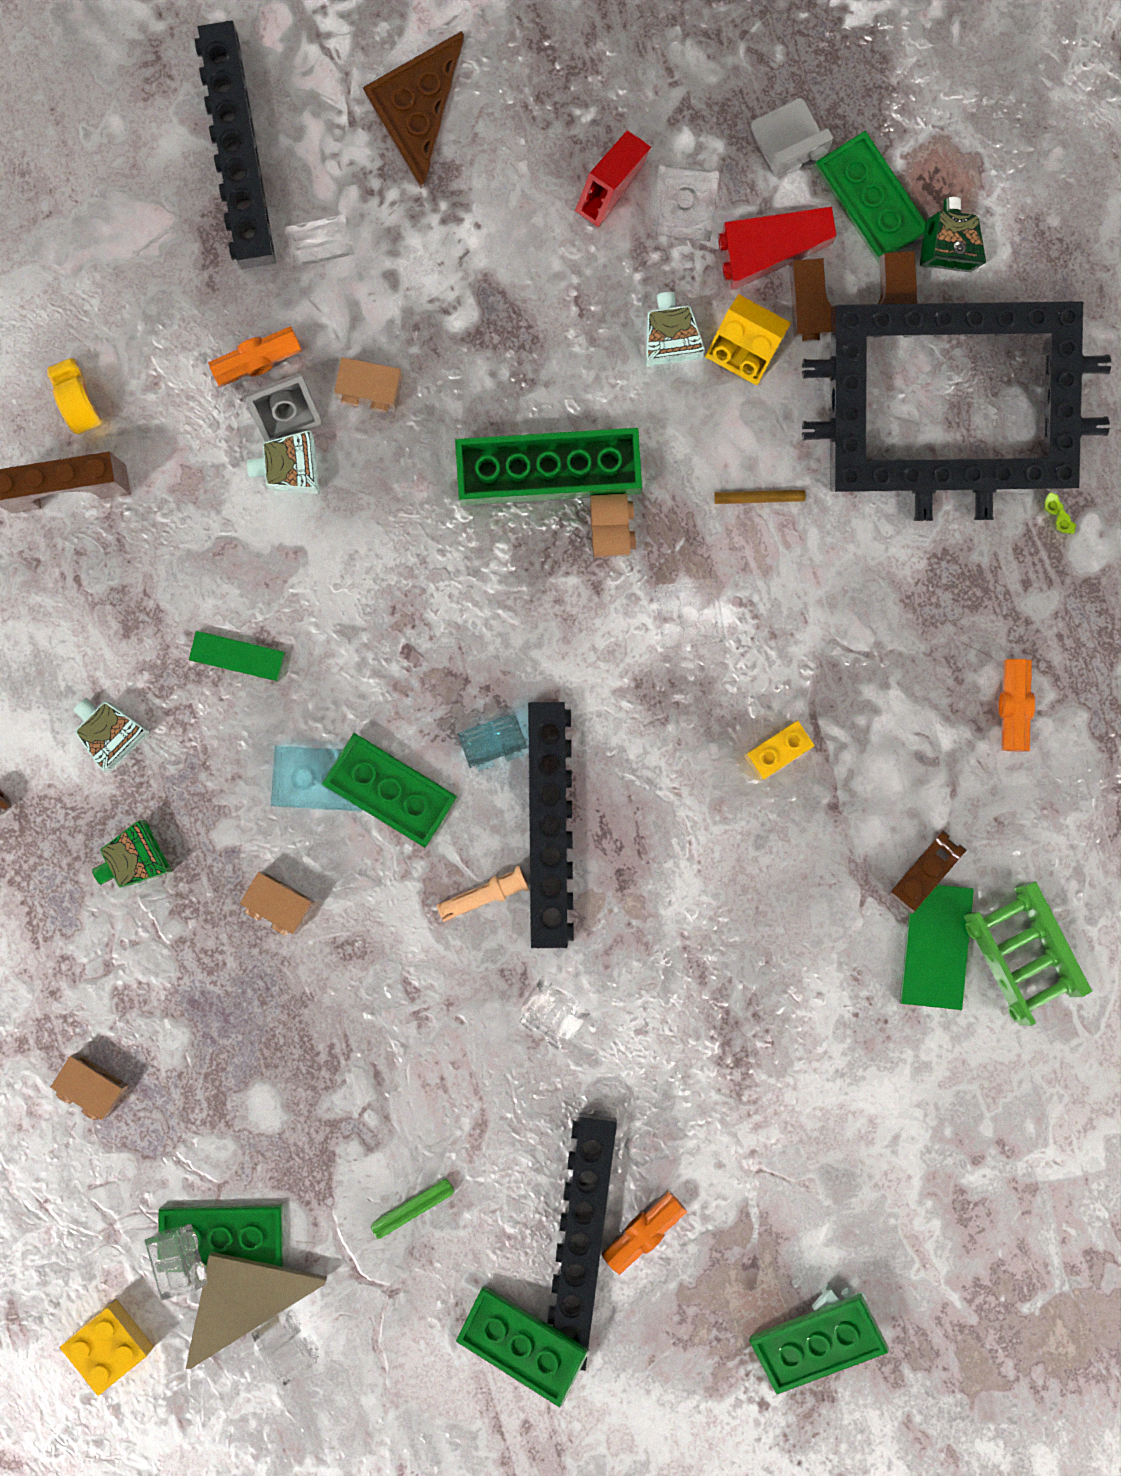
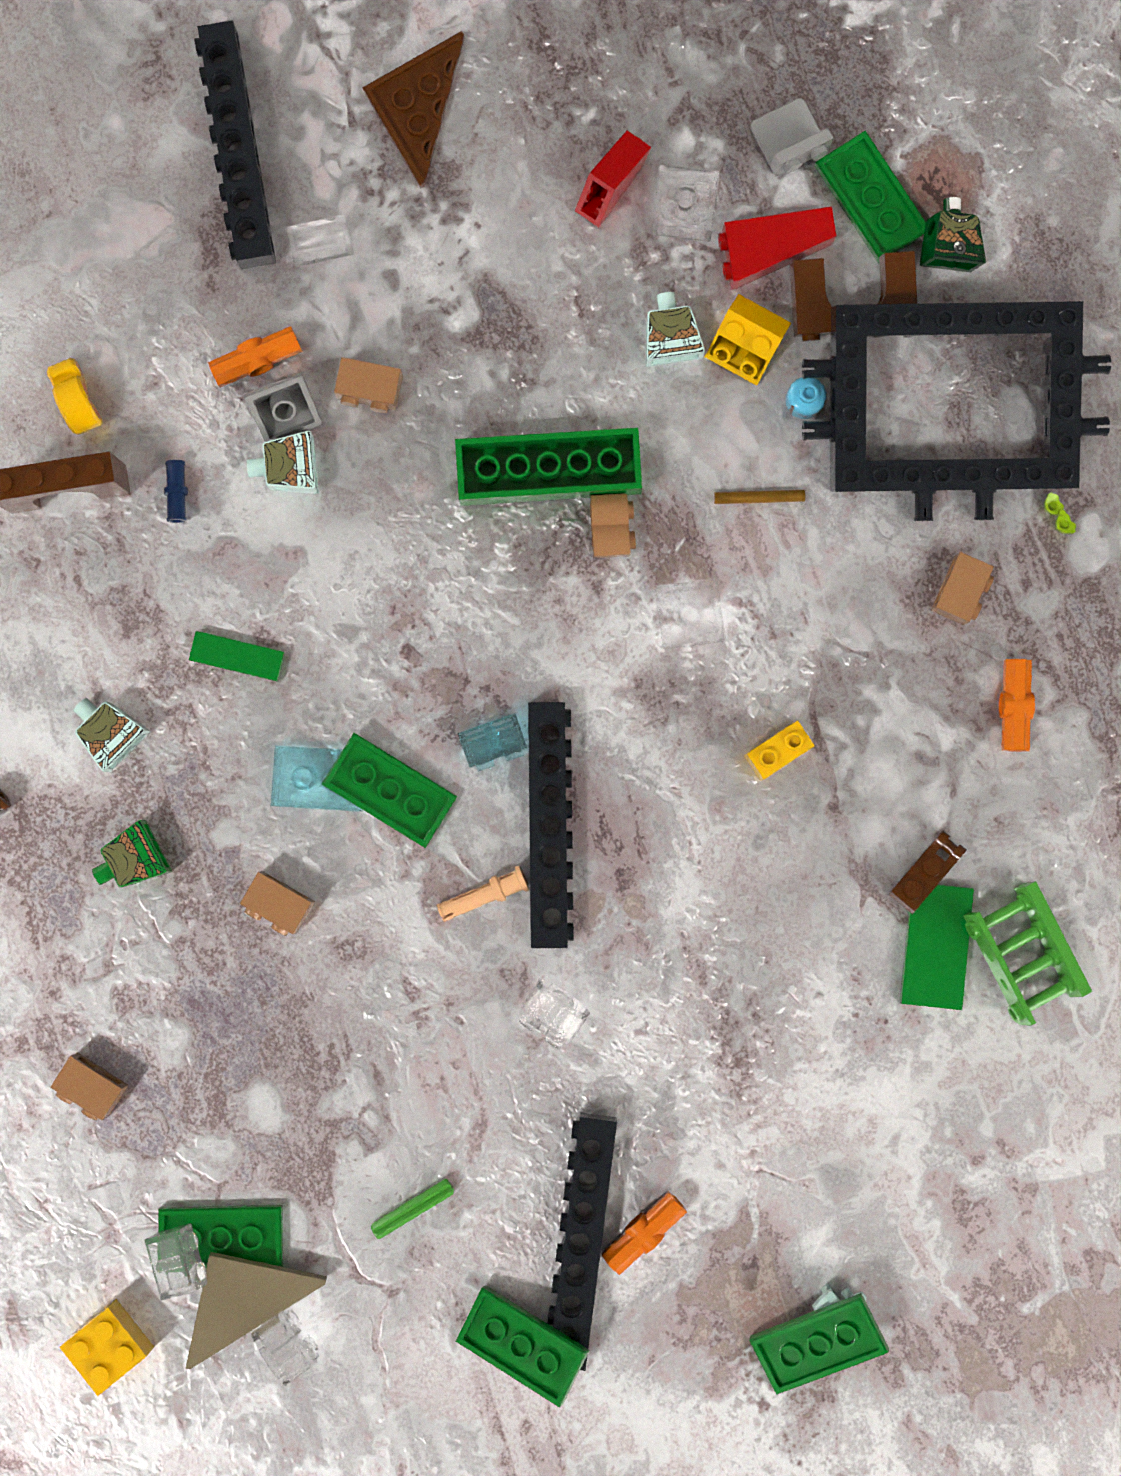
(175, 491): none -> dark blue pin
(806, 398): none -> medium azure head
(962, 589): none -> medium nougat brick

